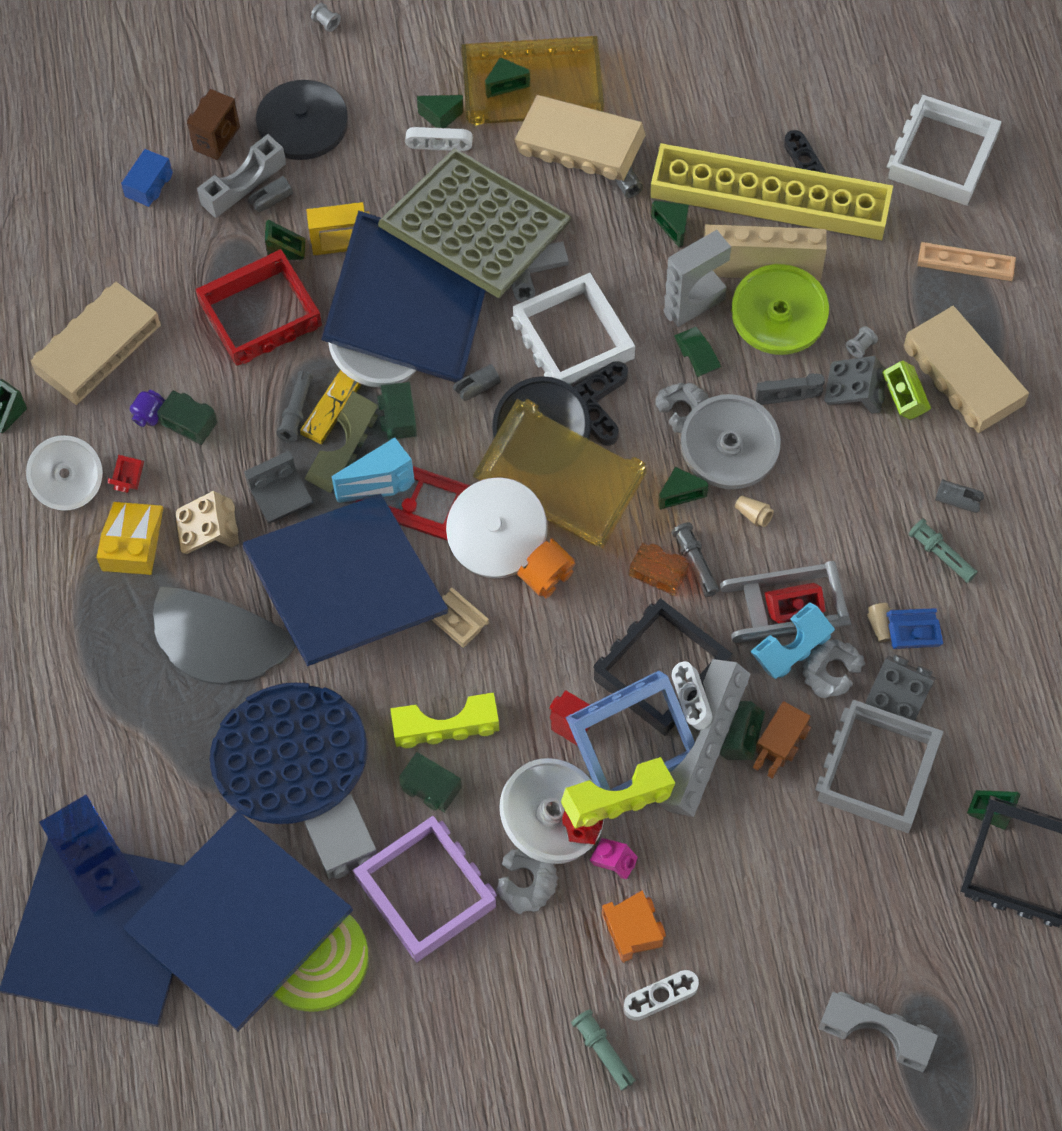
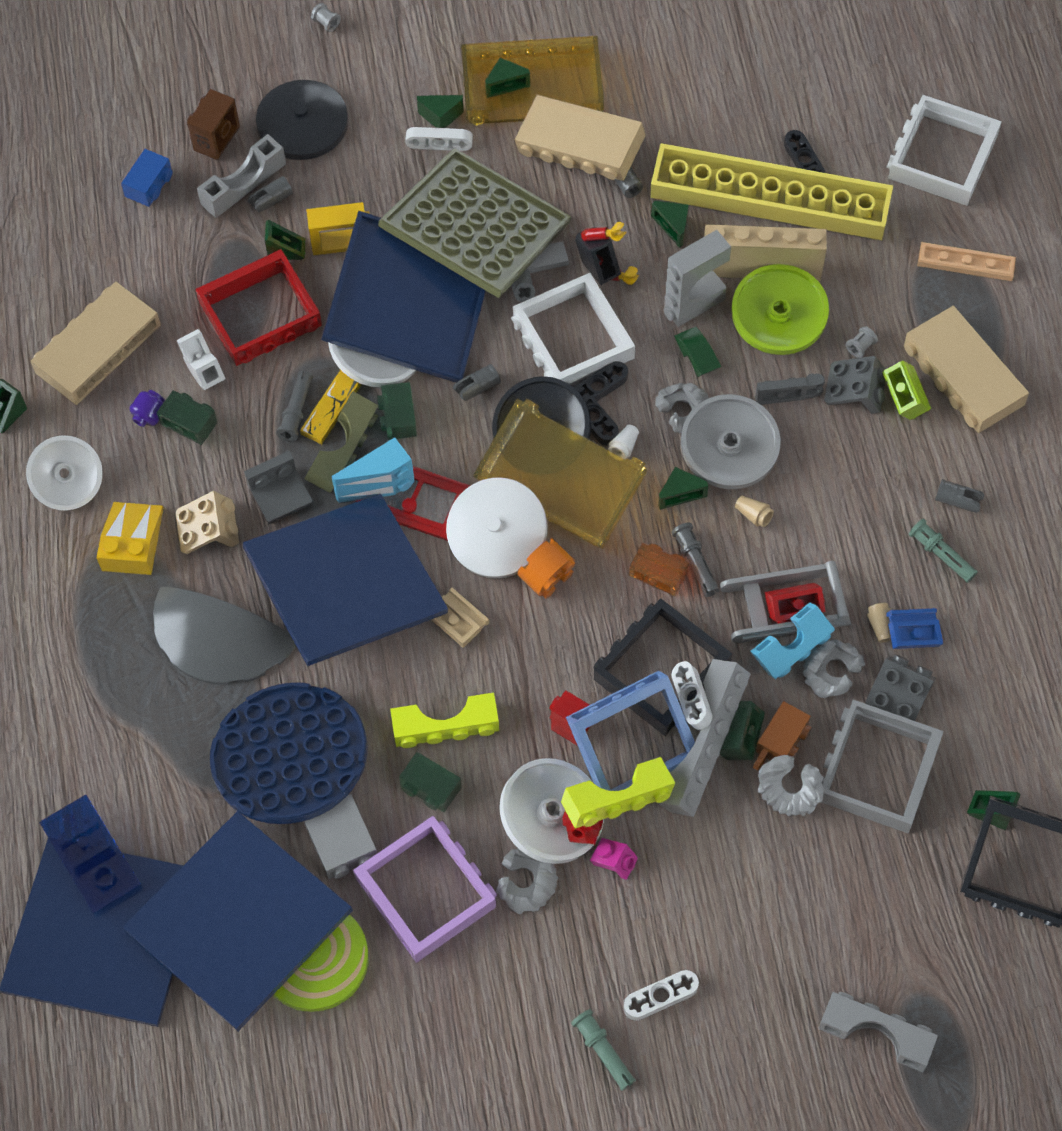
(126, 473): red bracket -> none
(199, 360): none -> white brick
(599, 254): none -> black torso
(624, 442): none -> white cone
(633, 925): orange hips -> none
(784, 801): none -> light grey piece

